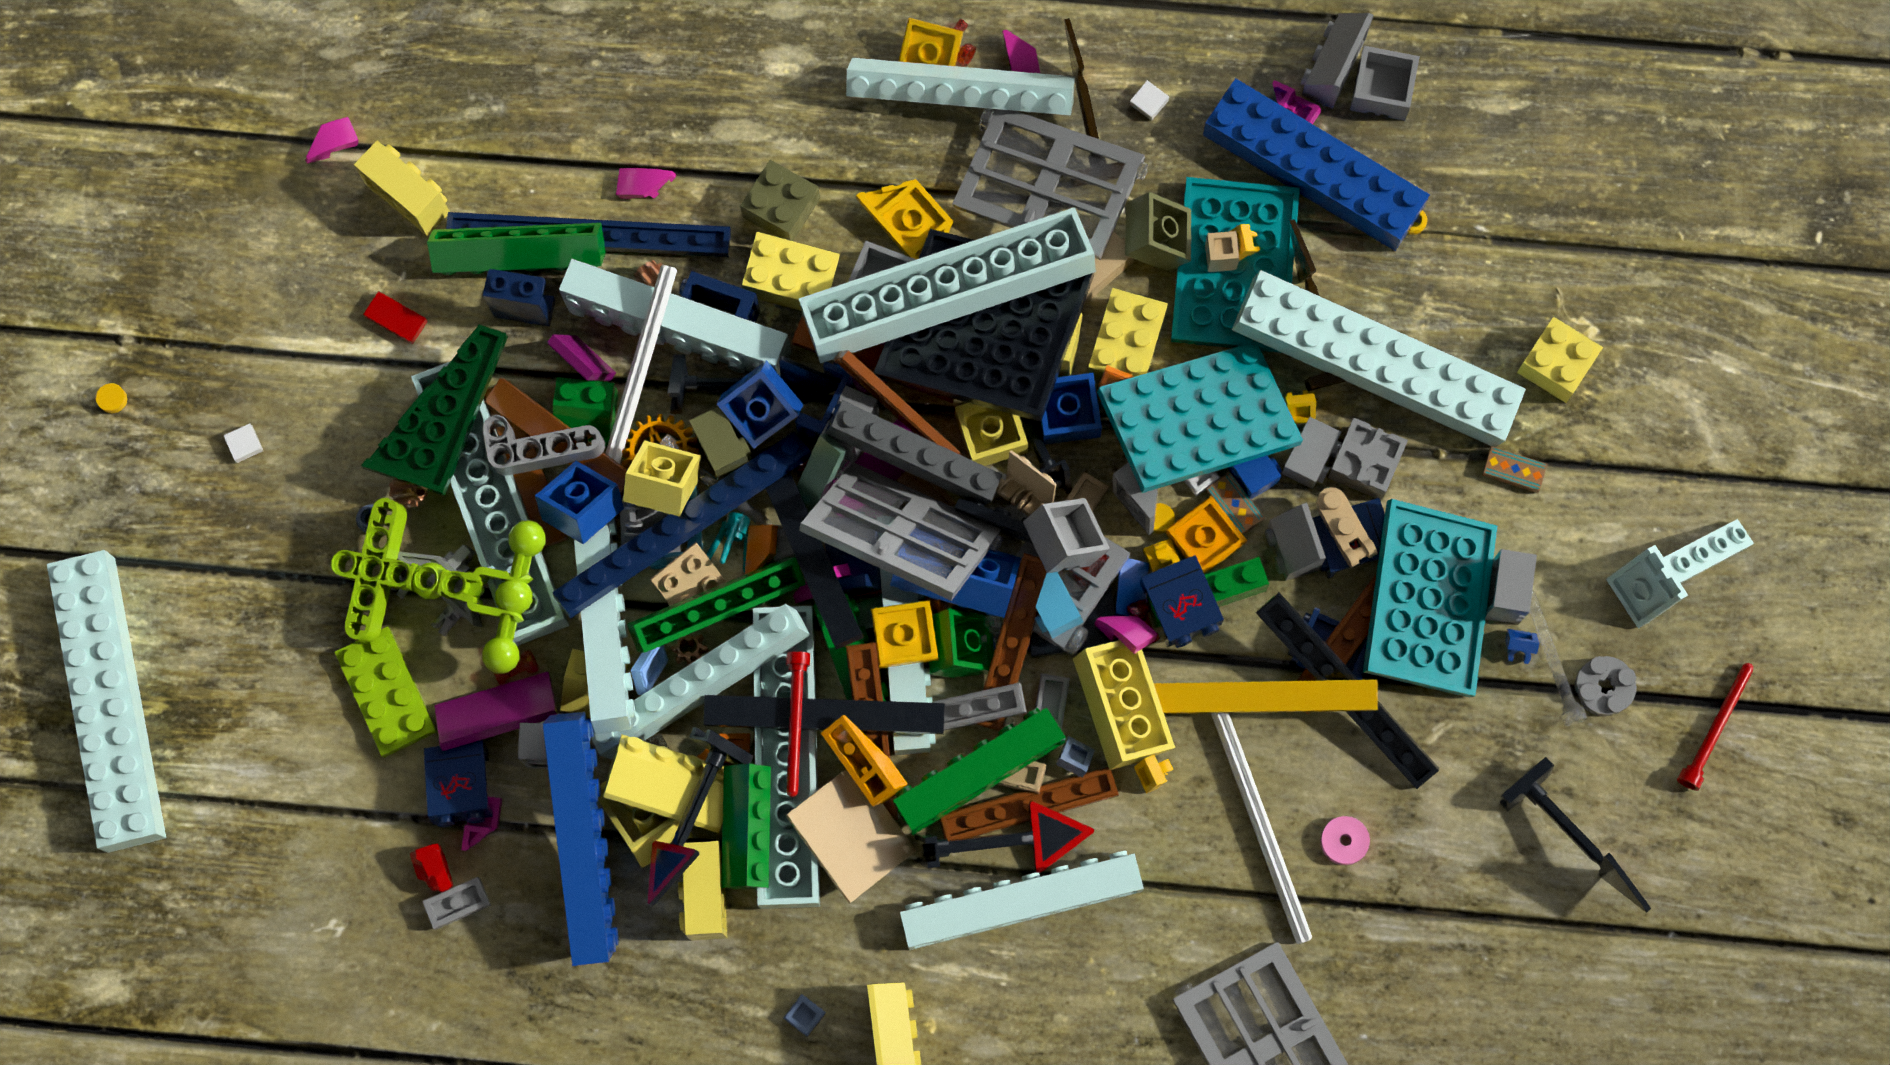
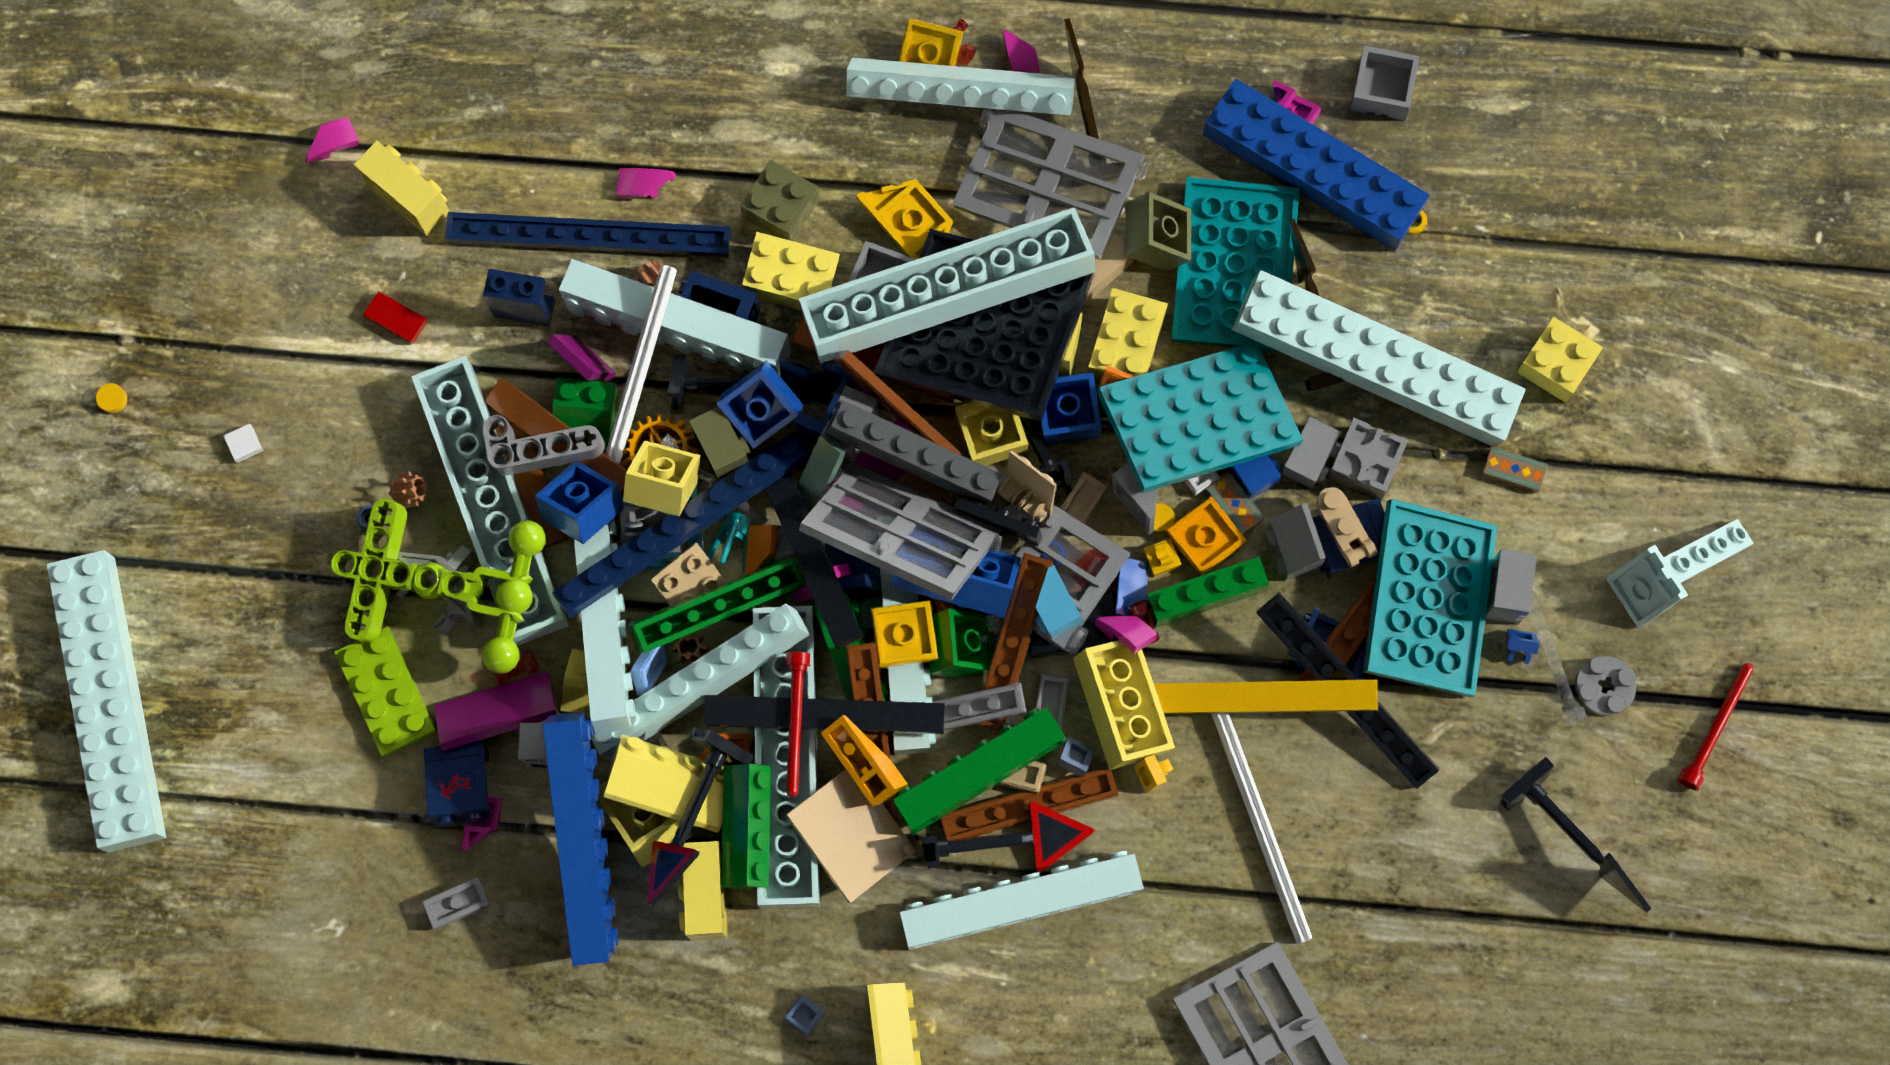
(432, 867): red rock -> none
(436, 426): dark green wing -> none
(515, 248): green brick -> none
(1066, 535): light grey piece -> none
(1149, 100): white tile -> none
(1182, 601): dark blue panel -> none
(1222, 251): tan panel -> none
(1245, 241): yellow tile -> none
(1301, 406): yellow tile -> none
(1336, 57): light grey slope -> none
(1347, 827): bright pink piece -> none

